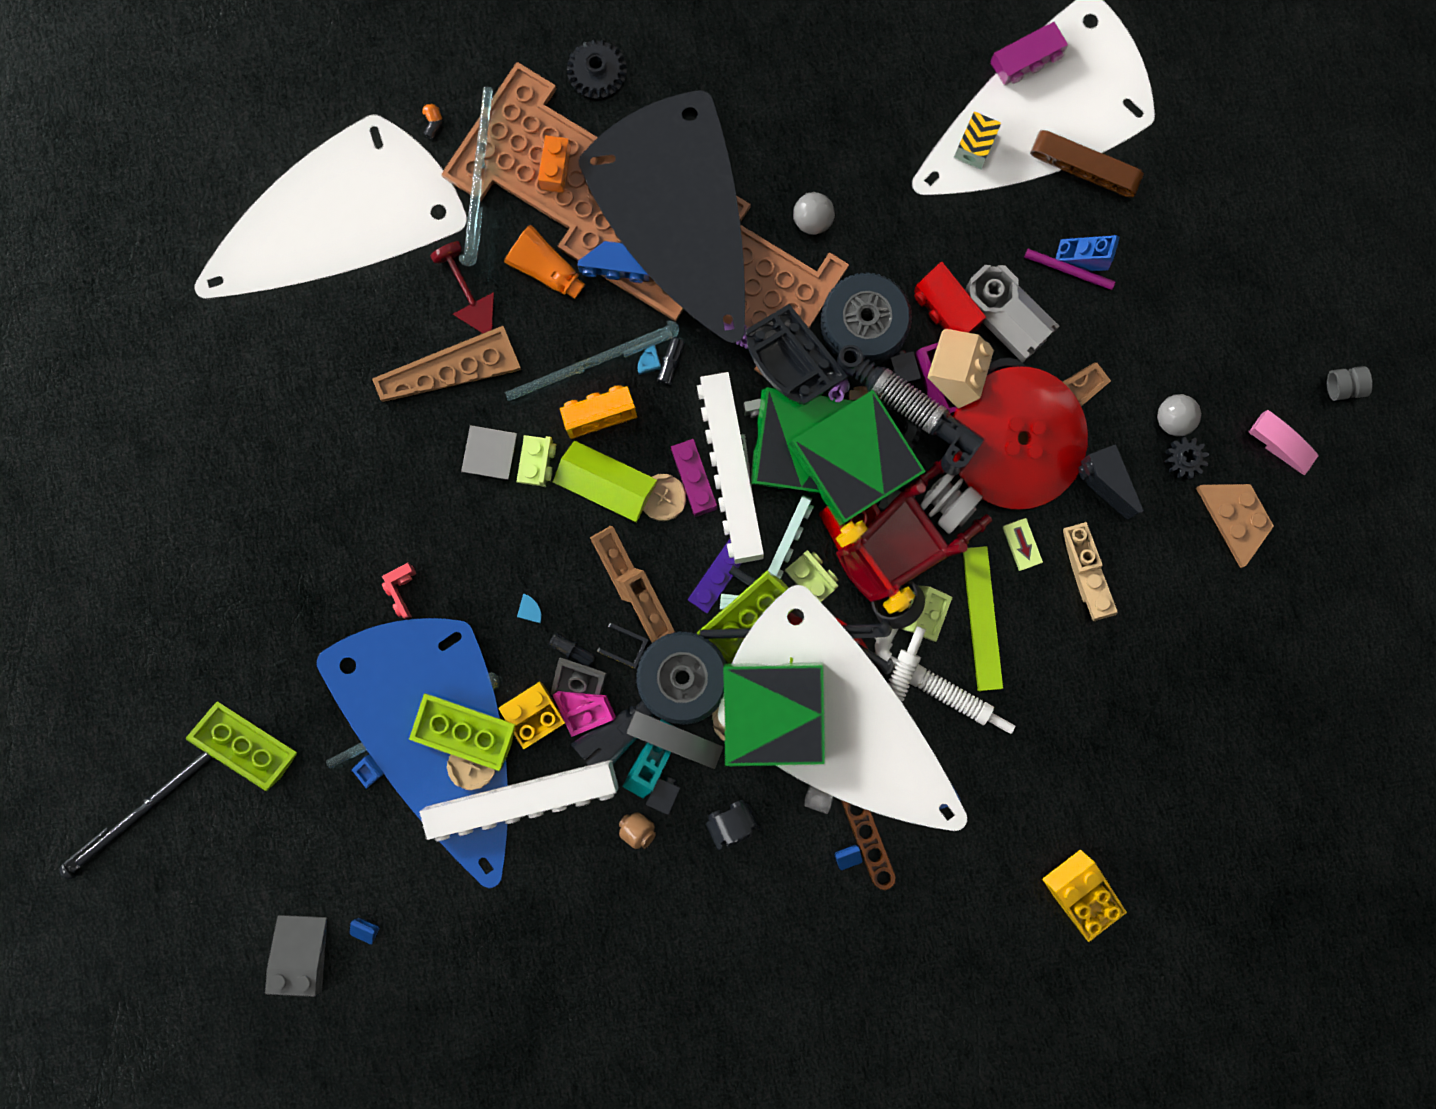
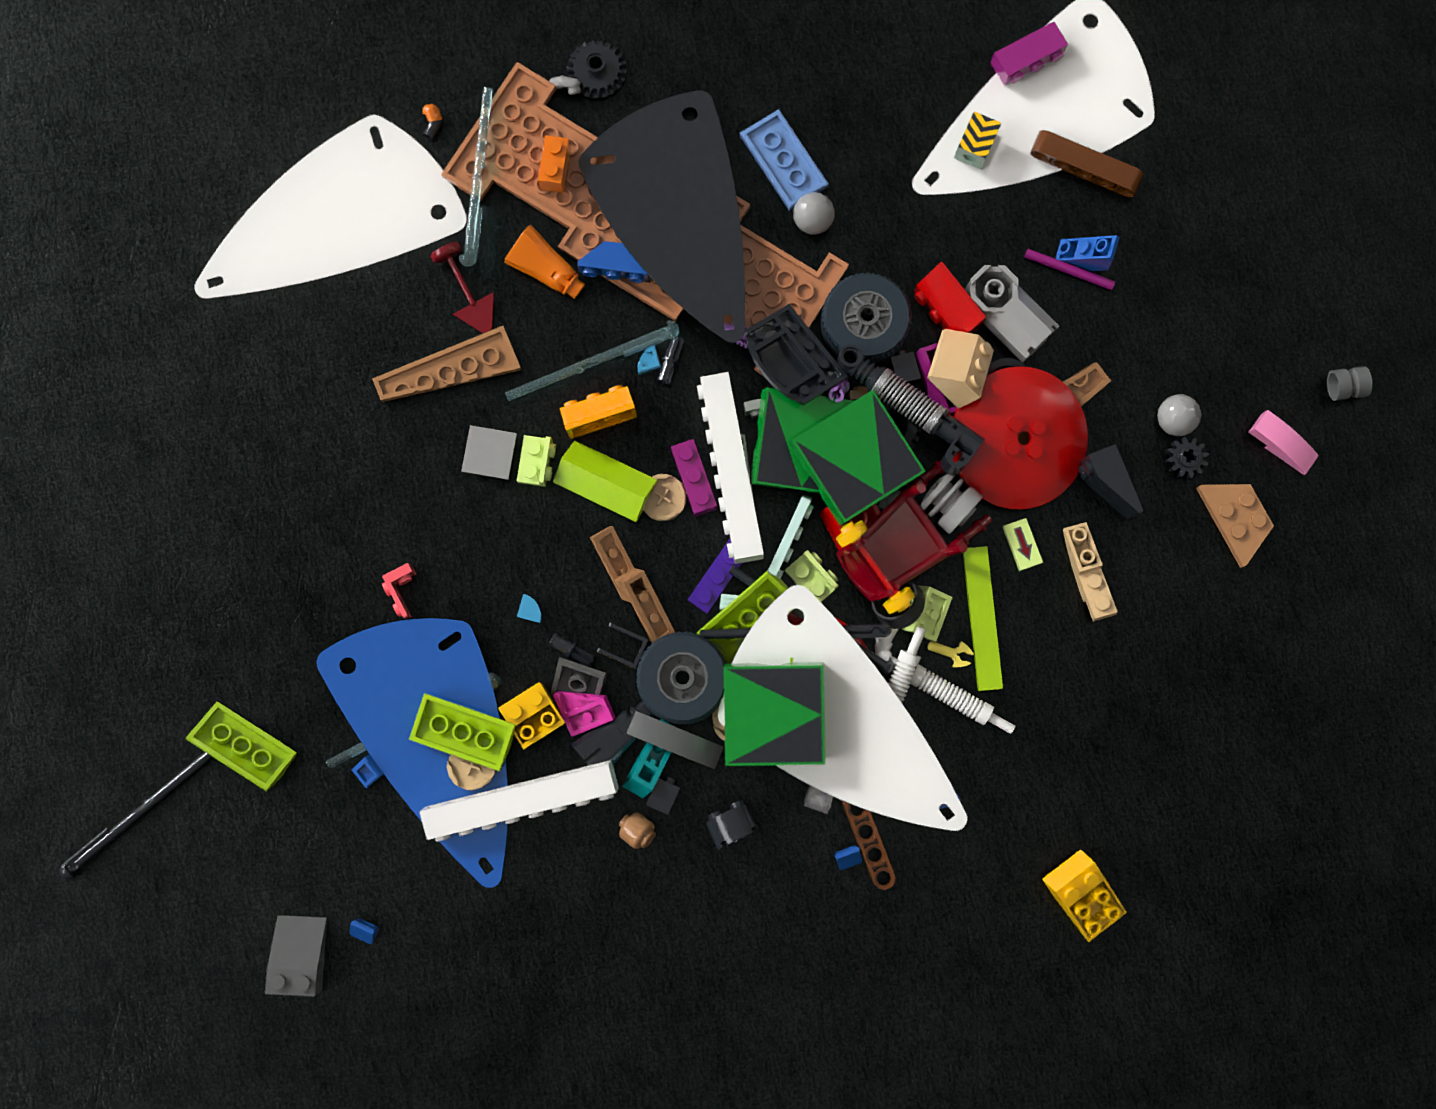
(563, 81): none -> light grey arm
(783, 158): none -> medium blue tile
(952, 652): none -> light yellow bar

